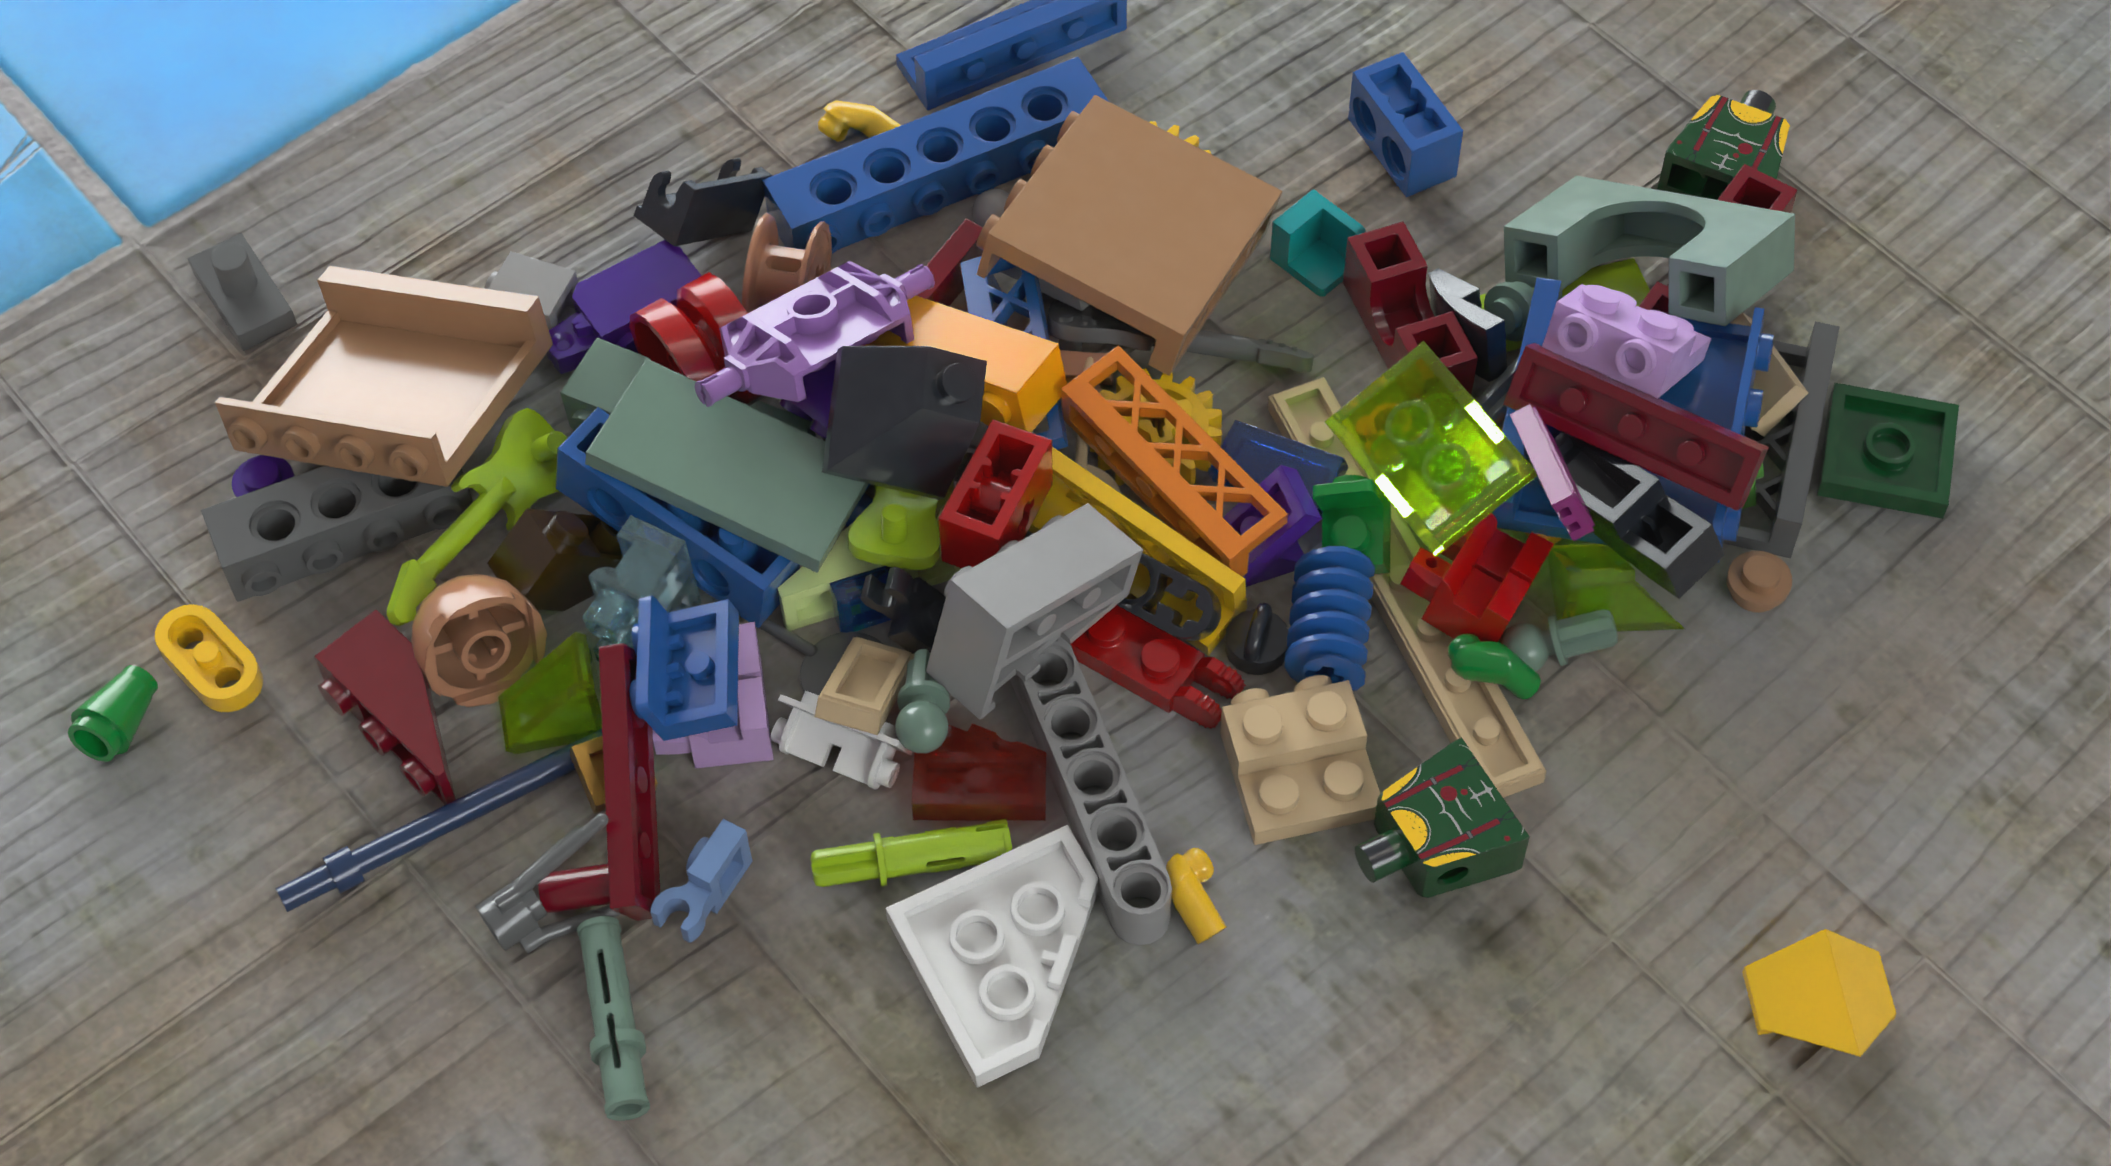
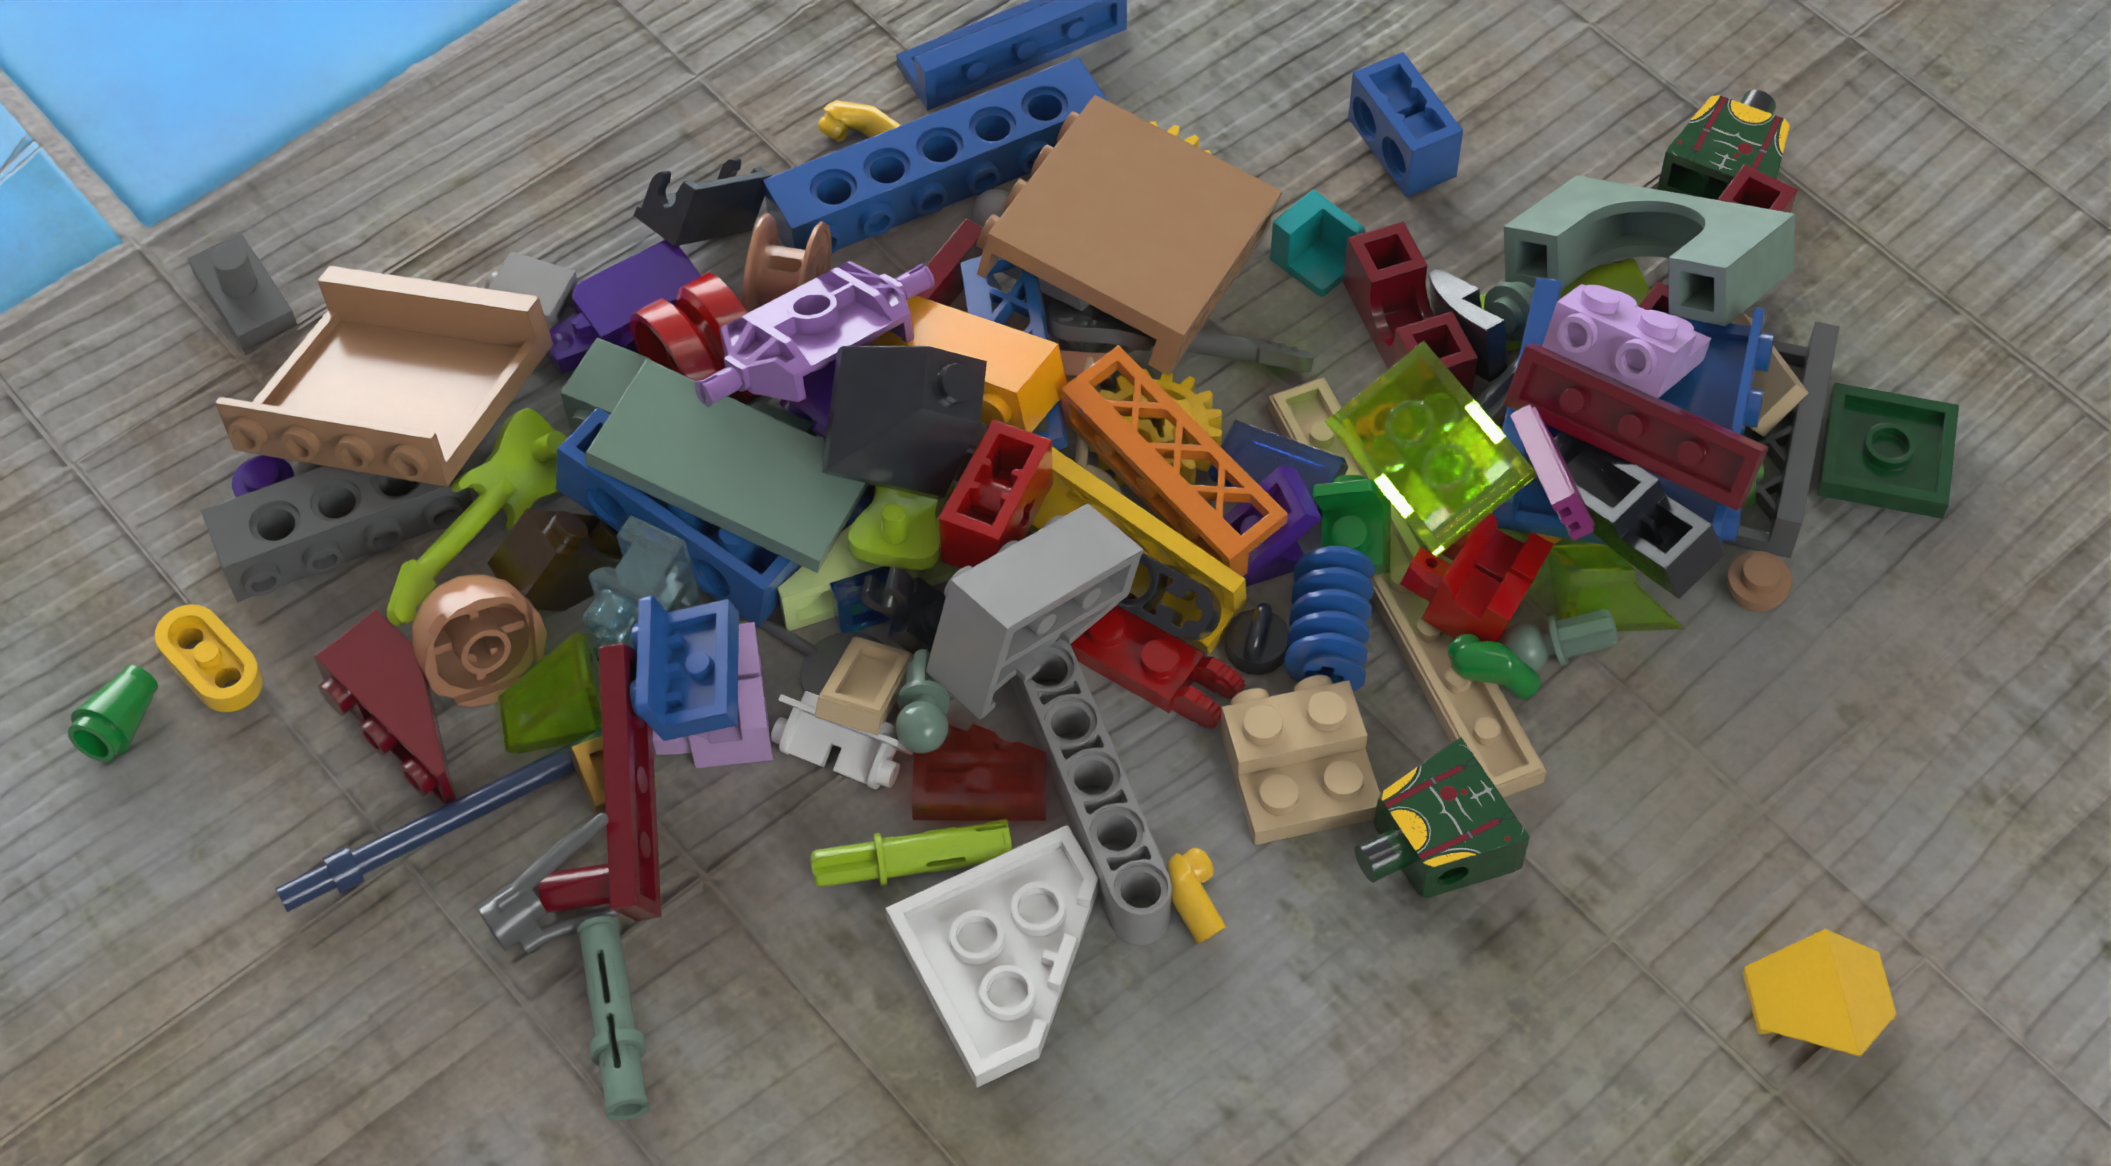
(712, 873): medium blue plate -> none

